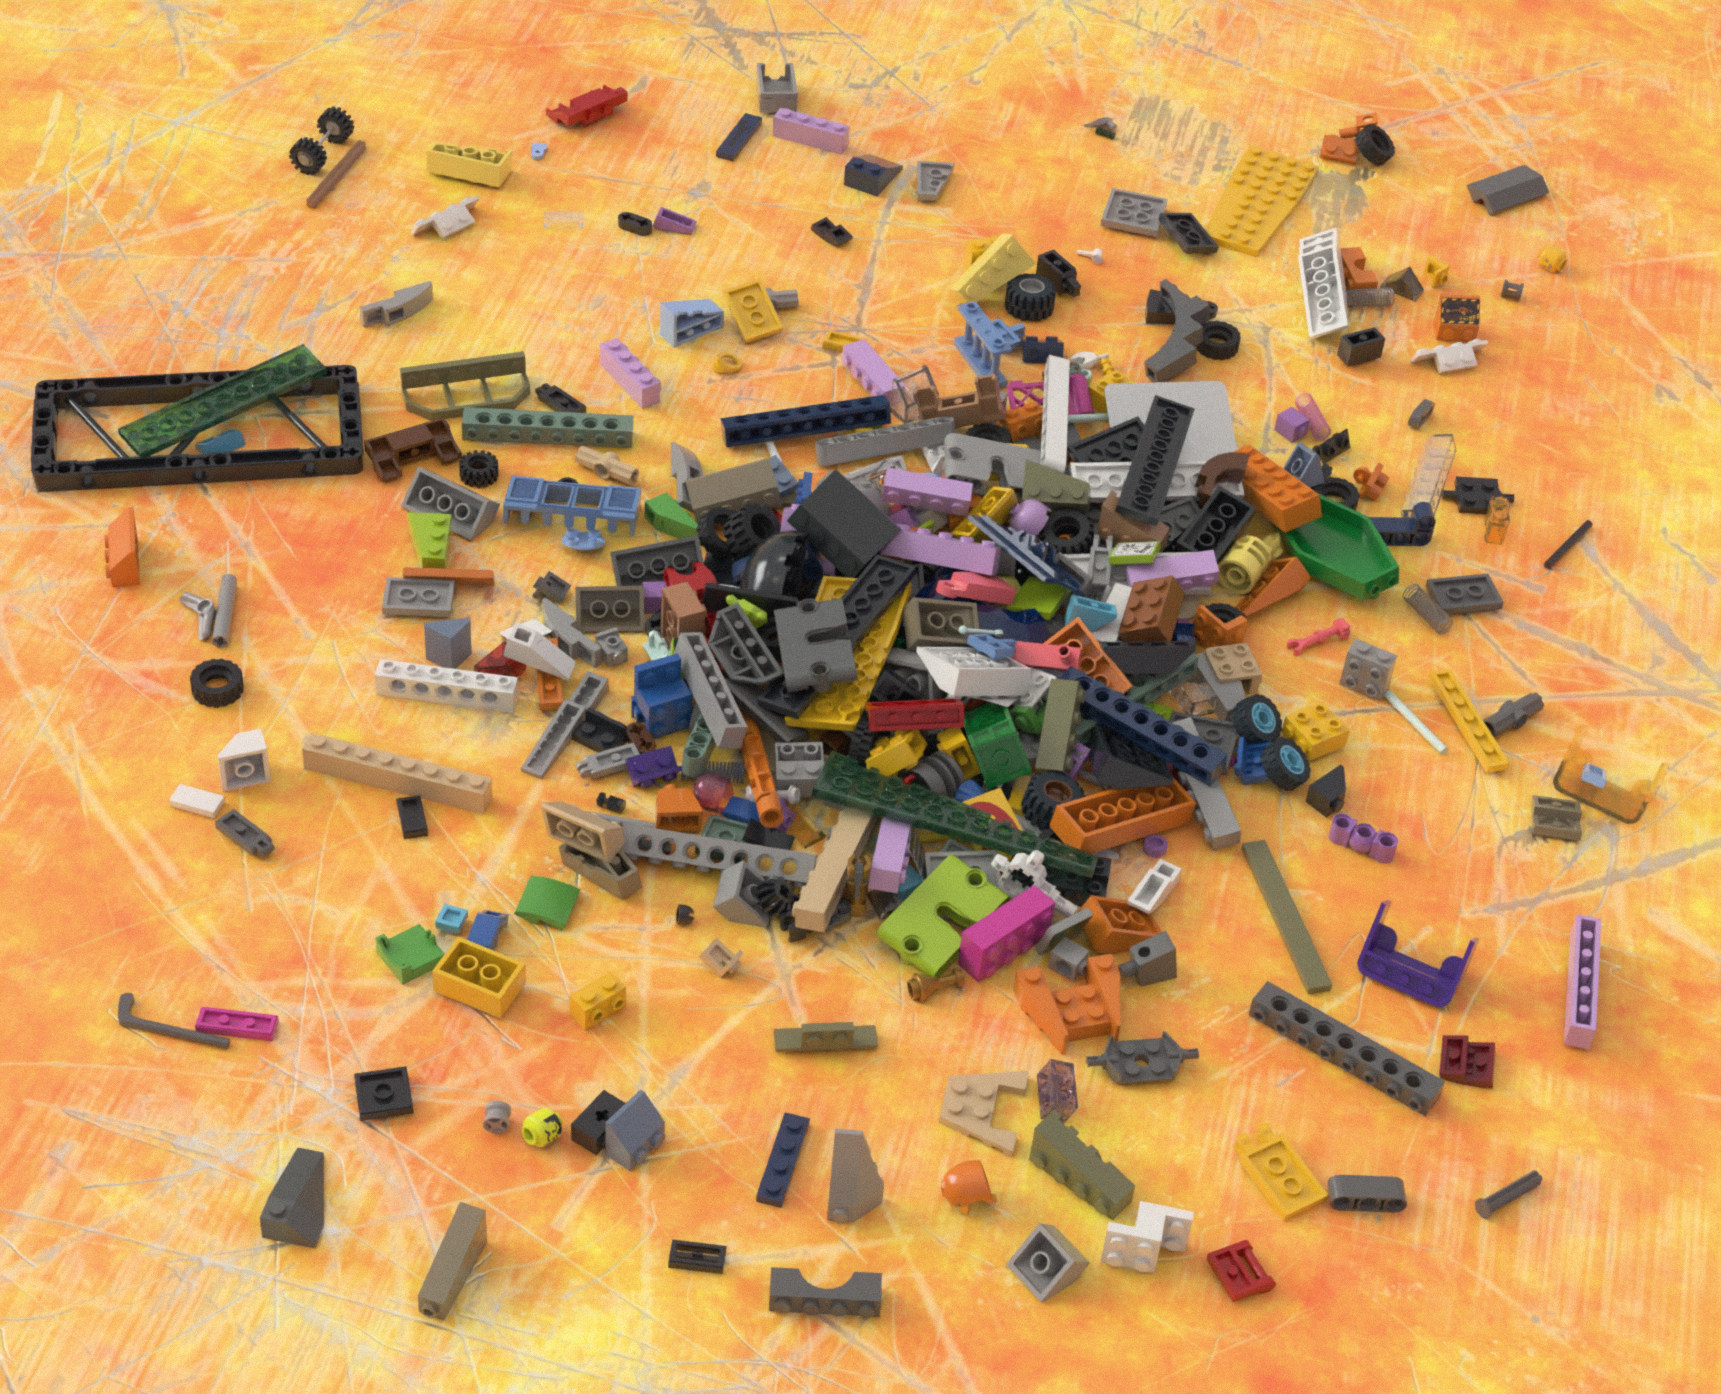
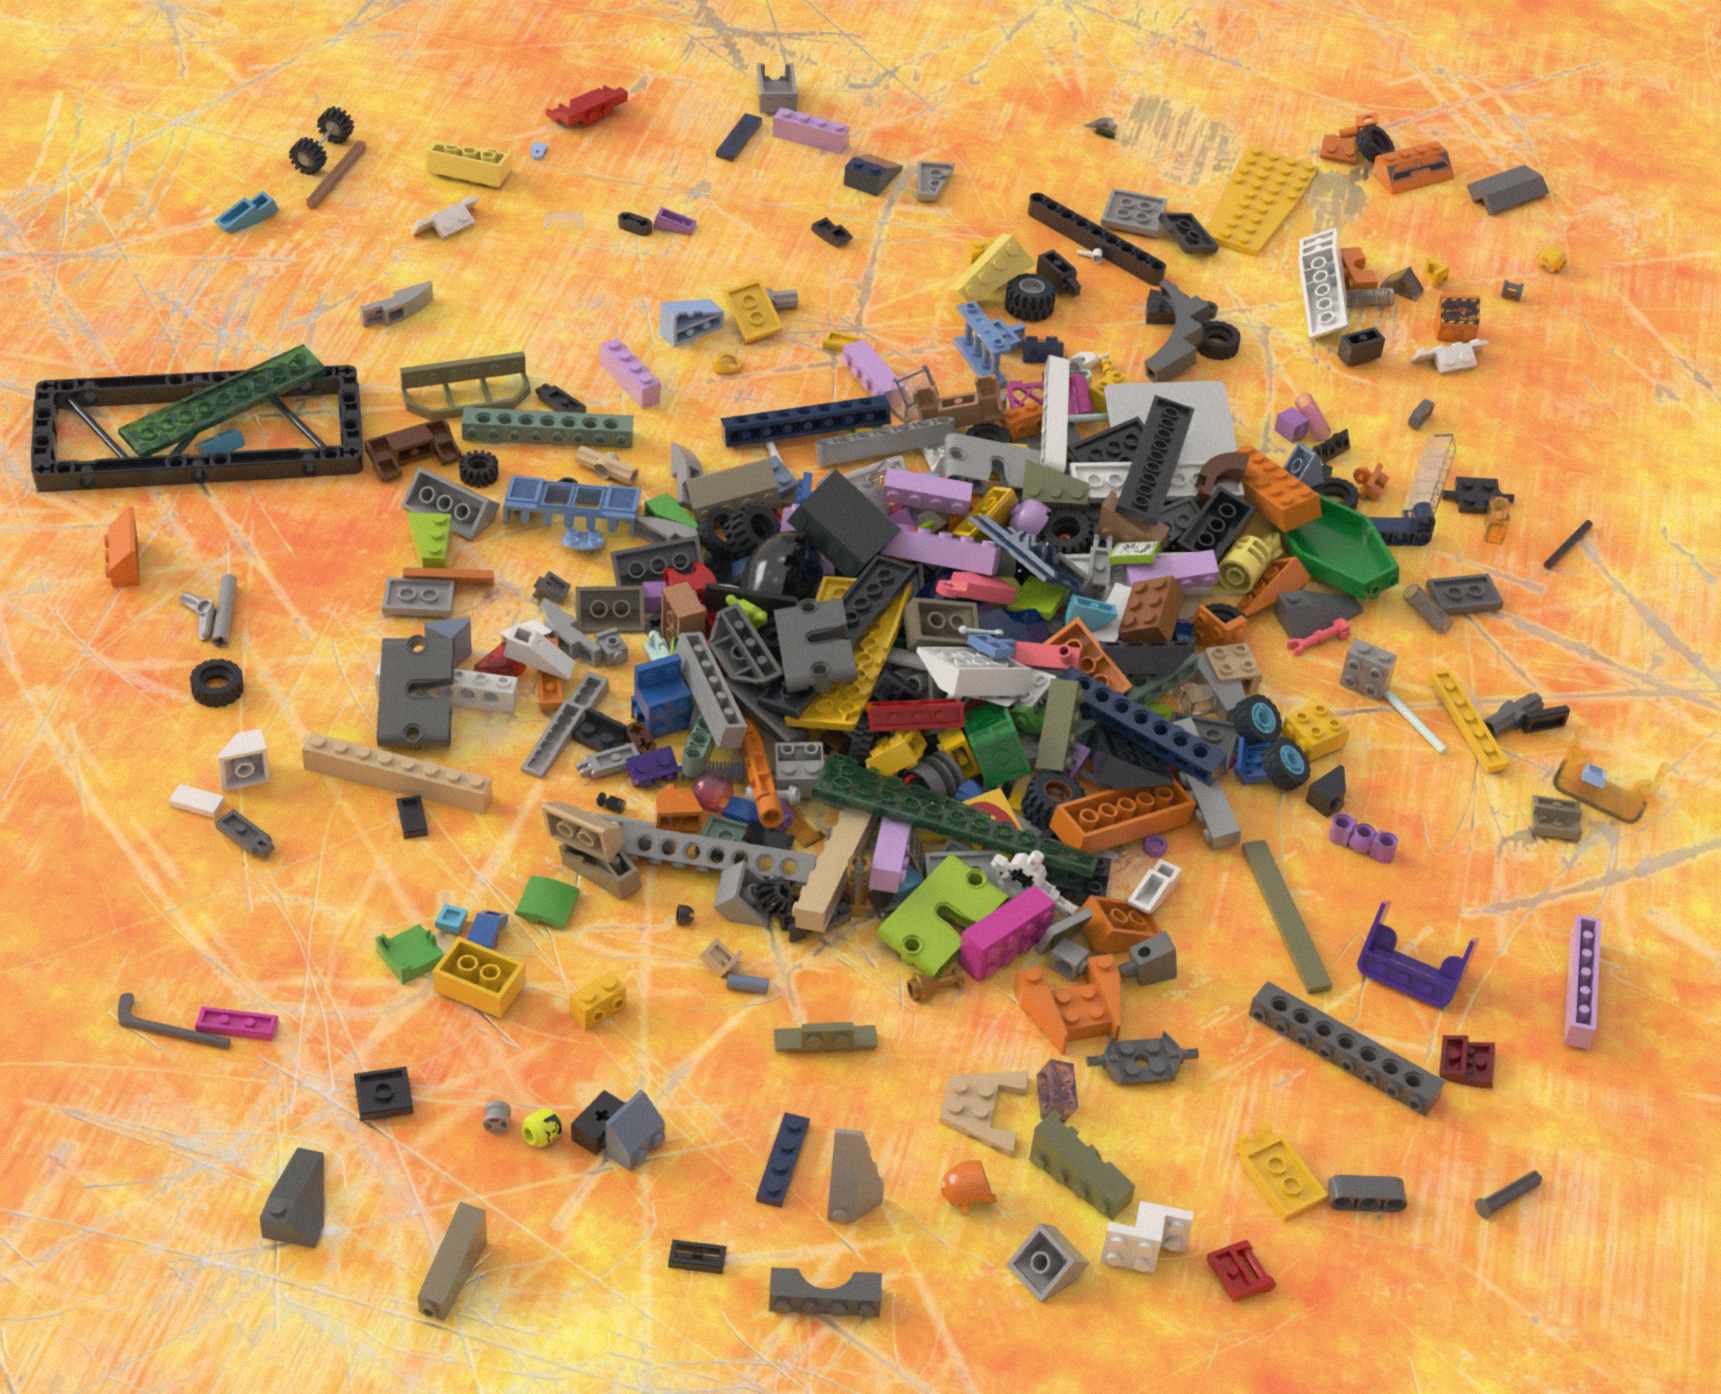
(247, 213): none -> dark azure slope
(404, 672): none -> dark grey connector
(661, 530): none -> light grey slope
(747, 983): none -> sand blue hinge
(1094, 236): none -> black beam
(1308, 611): none -> dark grey wedge
(1413, 167): none -> orange slope
(1545, 719): none -> black tile

